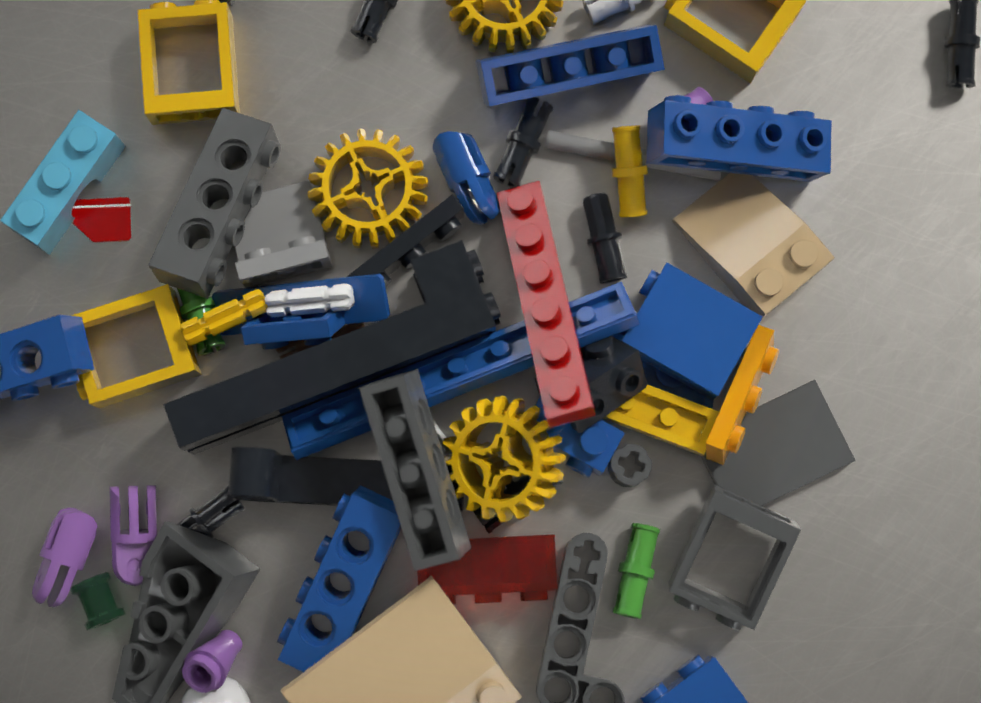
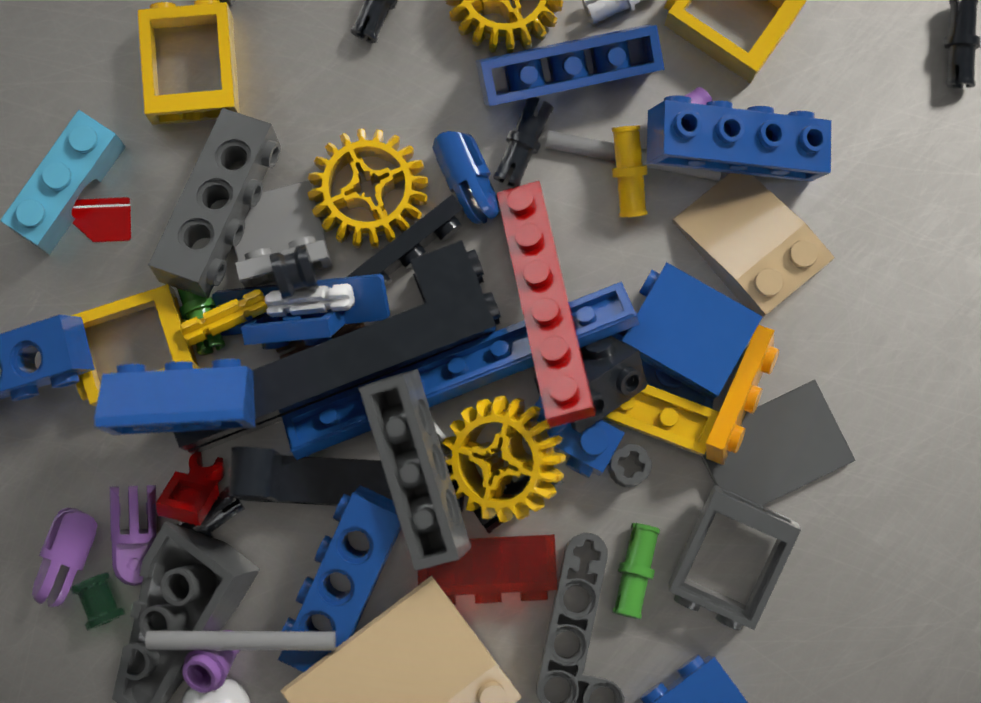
(176, 398): none -> blue slope
(191, 494): none -> red plate
(241, 640): none -> light grey bar
(294, 271): none -> black wheel
(604, 238): black axle -> none

